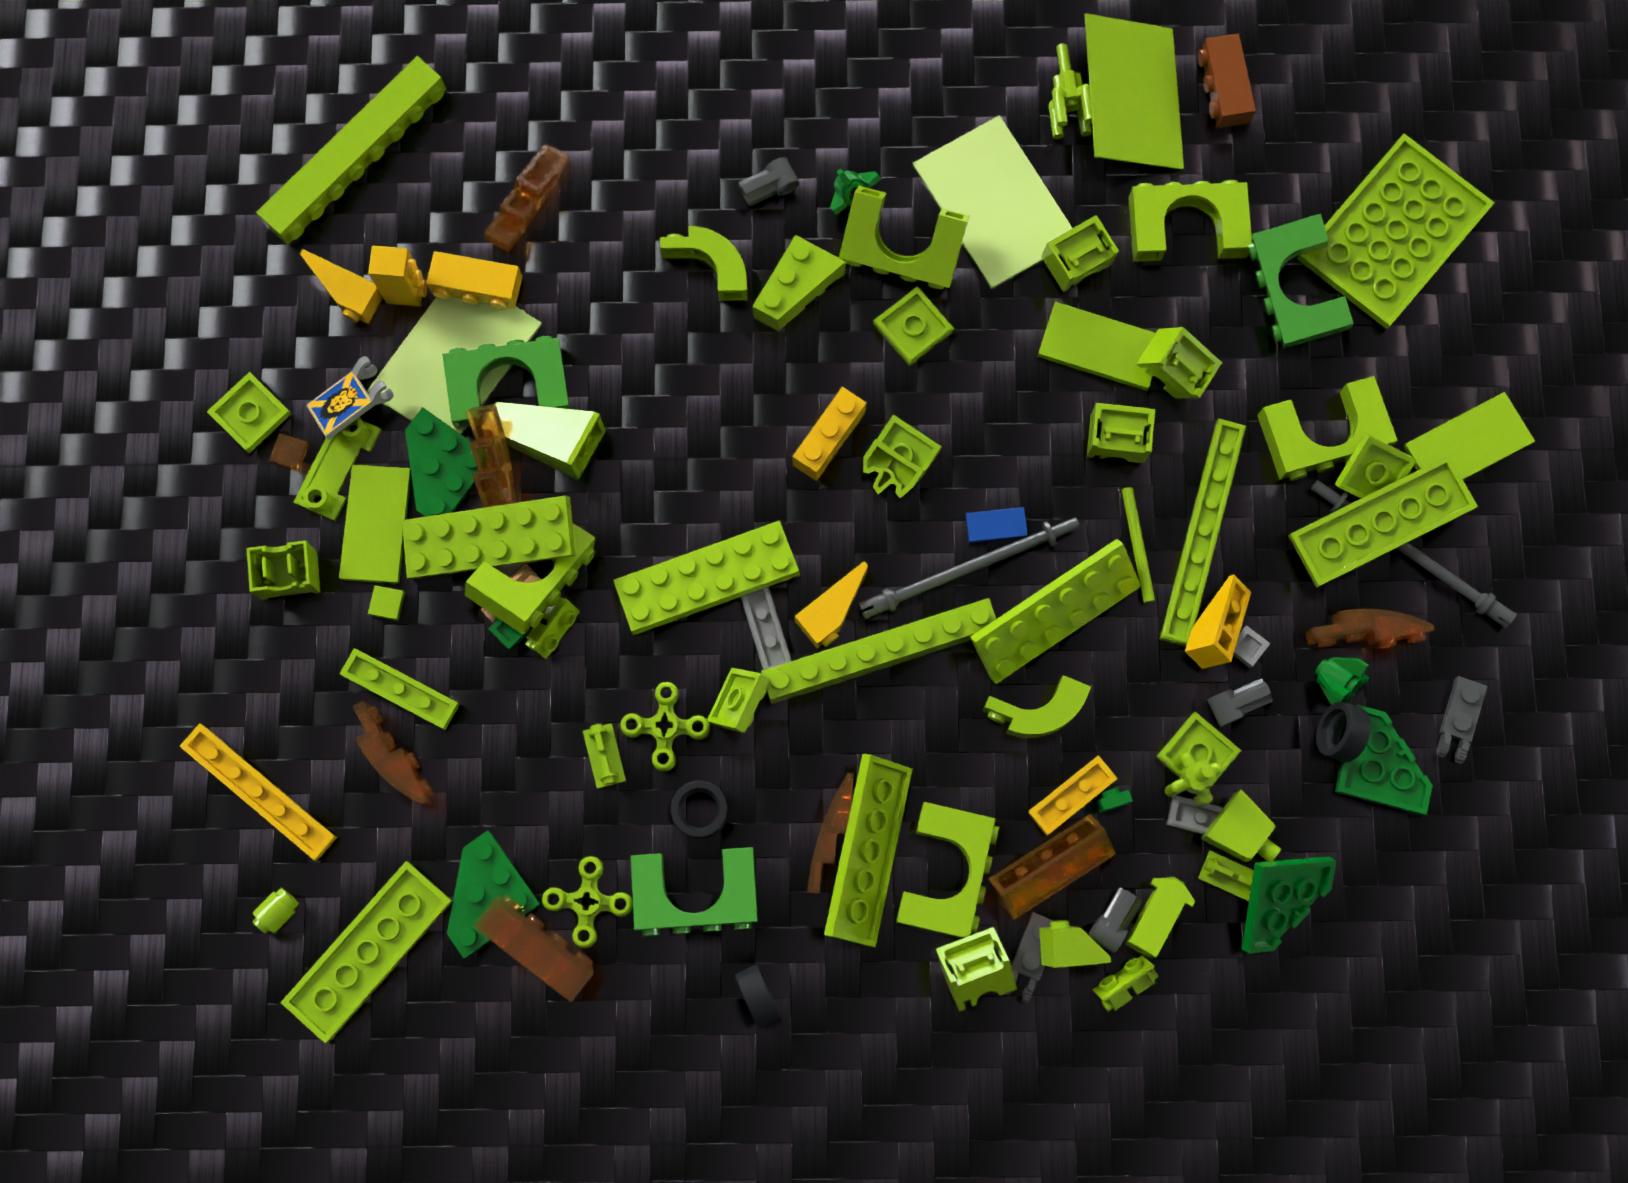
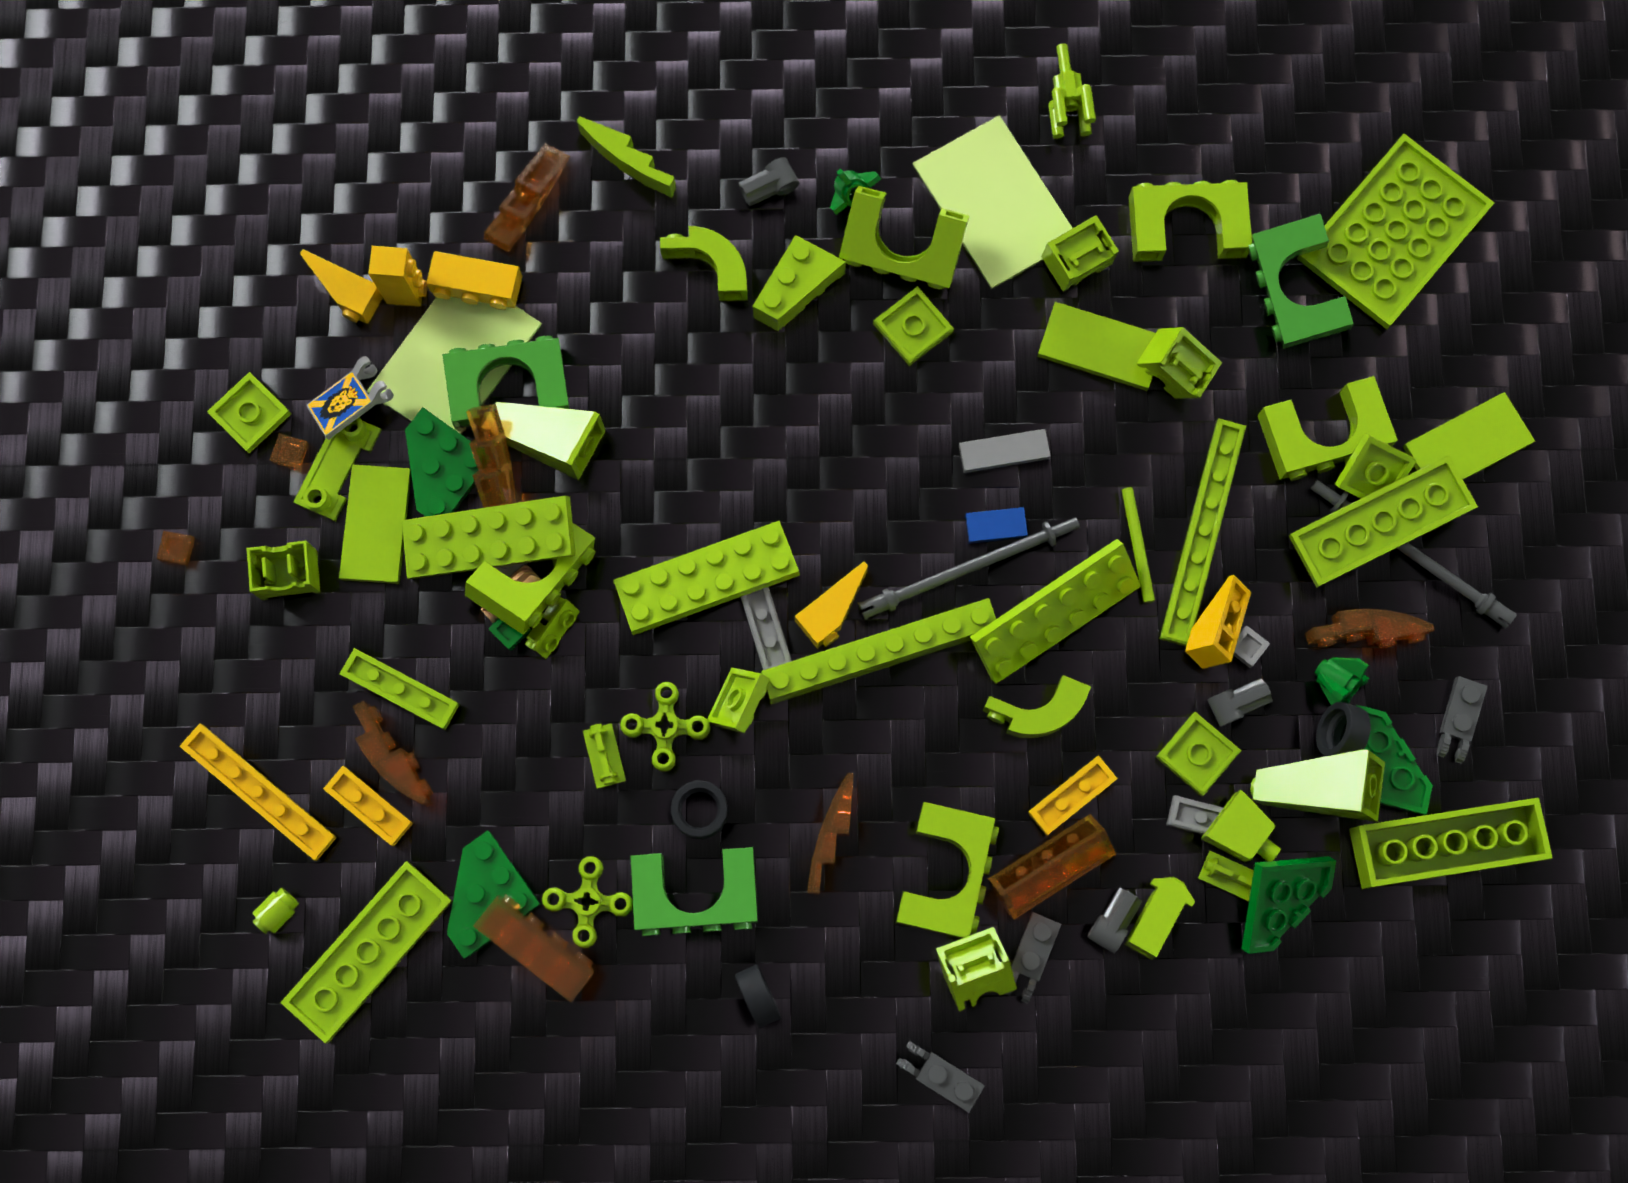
(175, 548): none -> clear orange tile
(352, 150): lime brick -> none
(368, 806): none -> yellow plate
(386, 603): lime tile -> none
(620, 151): none -> lime slope
(829, 433): yellow brick -> none
(868, 851): lime plate -> none
(899, 456): lime plate -> none
(944, 1078): none -> dark grey hinge
(1004, 450): none -> light grey tile
(1069, 946): lime slope -> none
(1113, 799): green plate -> none
(1121, 432): lime piece -> none
(1133, 92): lime piece -> none
(1136, 974): lime hinge -> none
(1195, 778): lime plant -> none
(1227, 81): dark orange brick -> none
(1327, 785): none -> slope
(1450, 843): none -> lime brick

